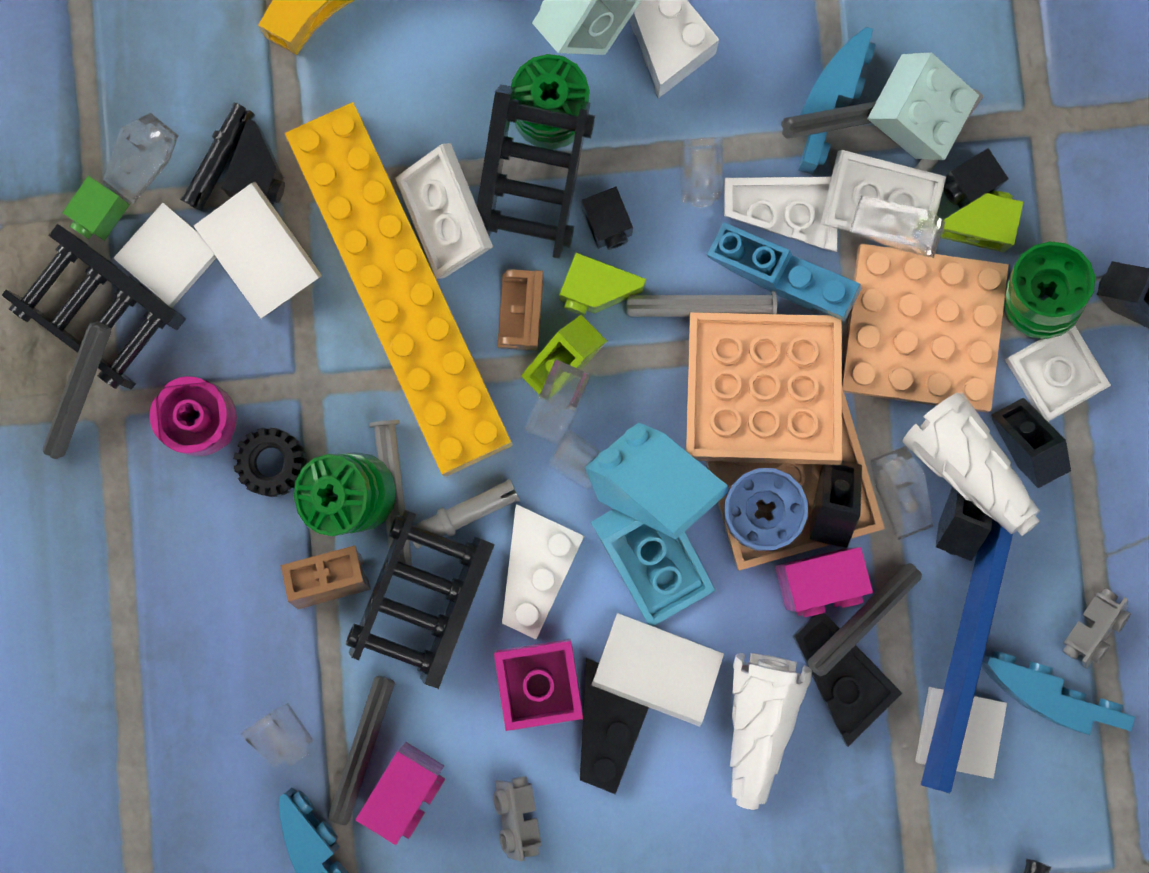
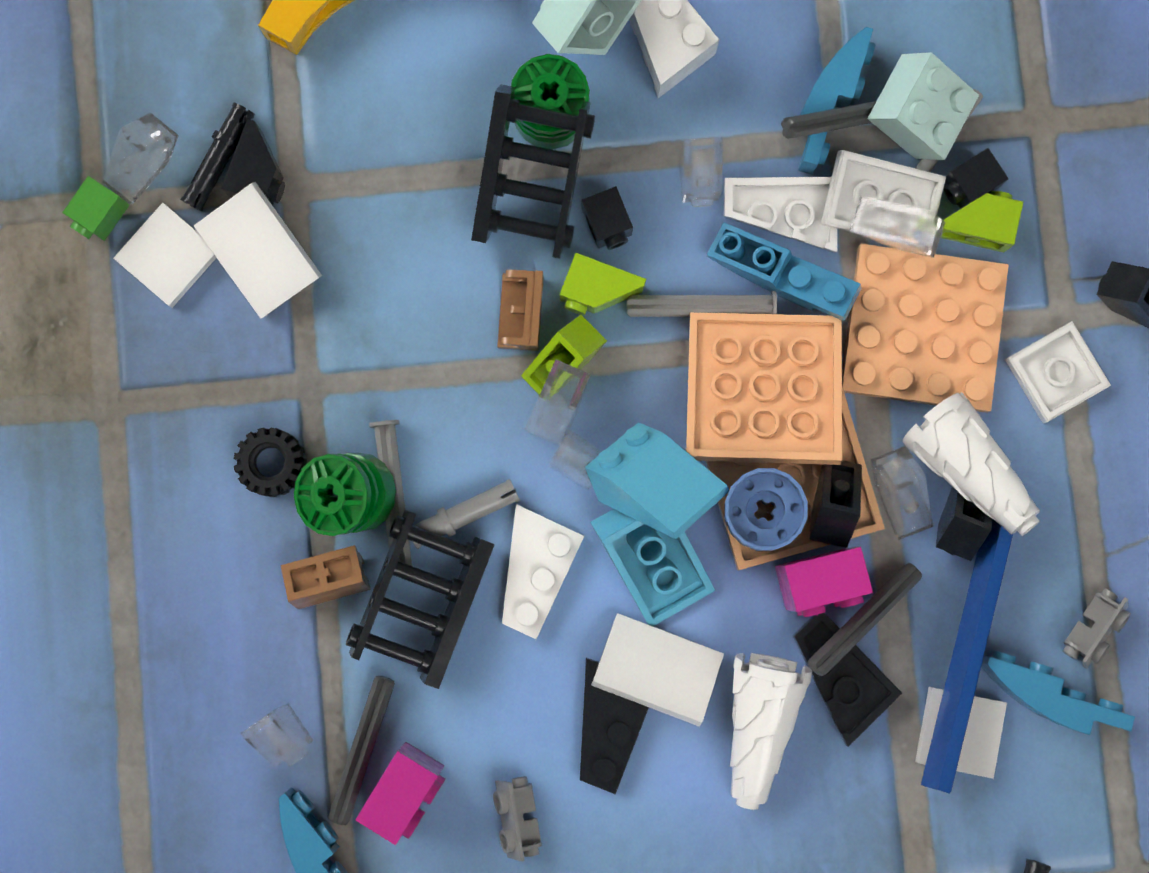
(76, 389): dark grey axle -> none
(98, 271): black fence -> none
(180, 400): dark pink brick -> none
(398, 290): yellow brick -> none
(443, 211): white tile -> none
(538, 684): dark pink brick -> none
(1032, 442): black slope -> none
(1052, 271): green wheel -> none

